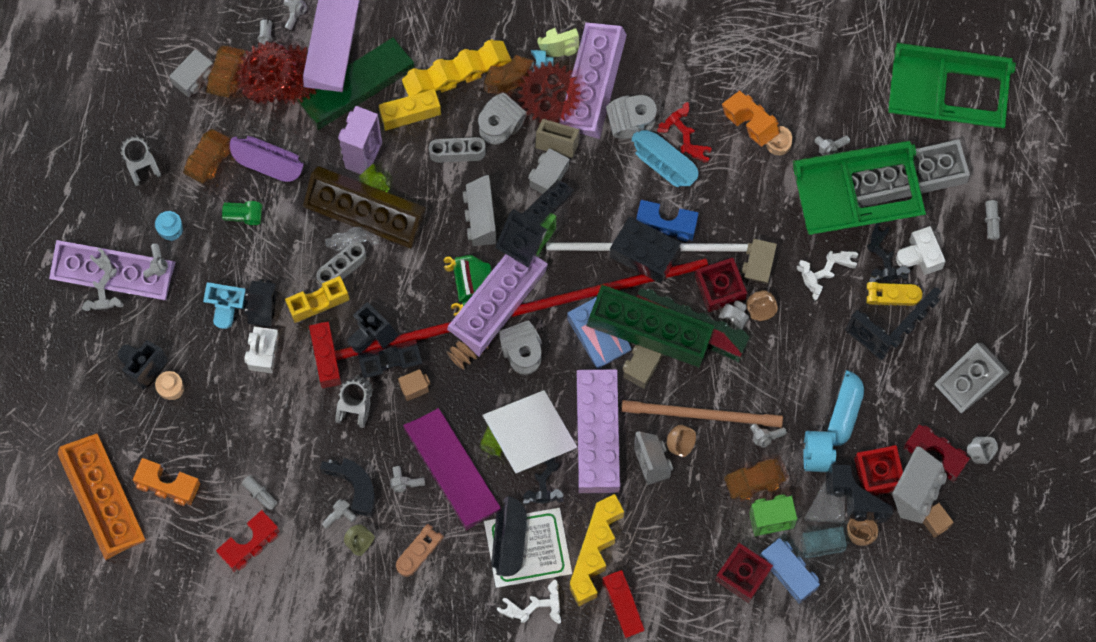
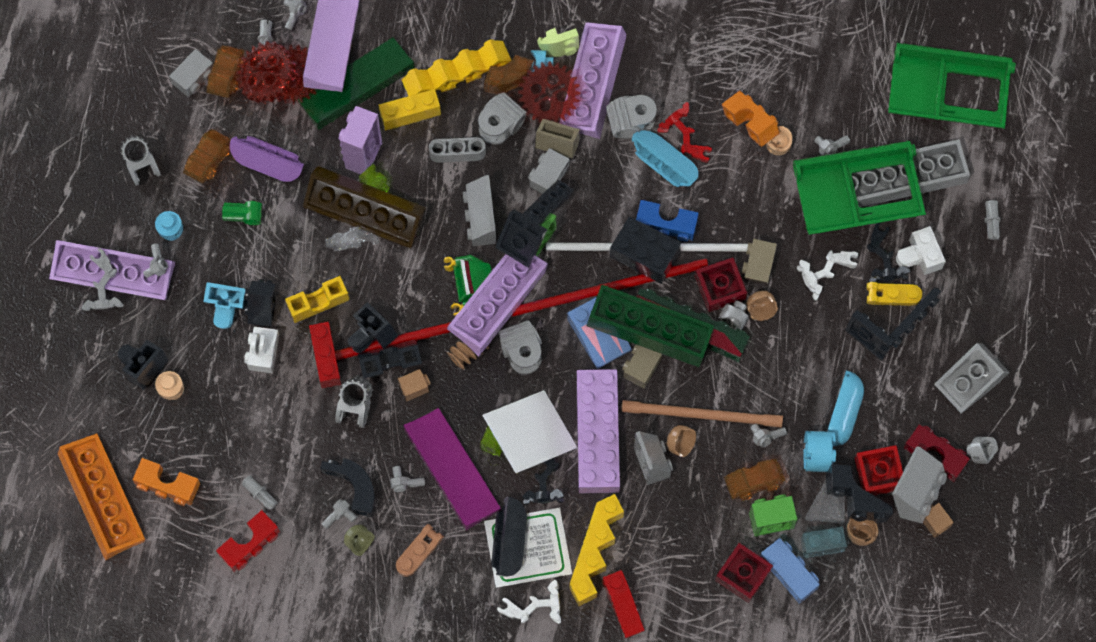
(346, 257): light grey beam -> none

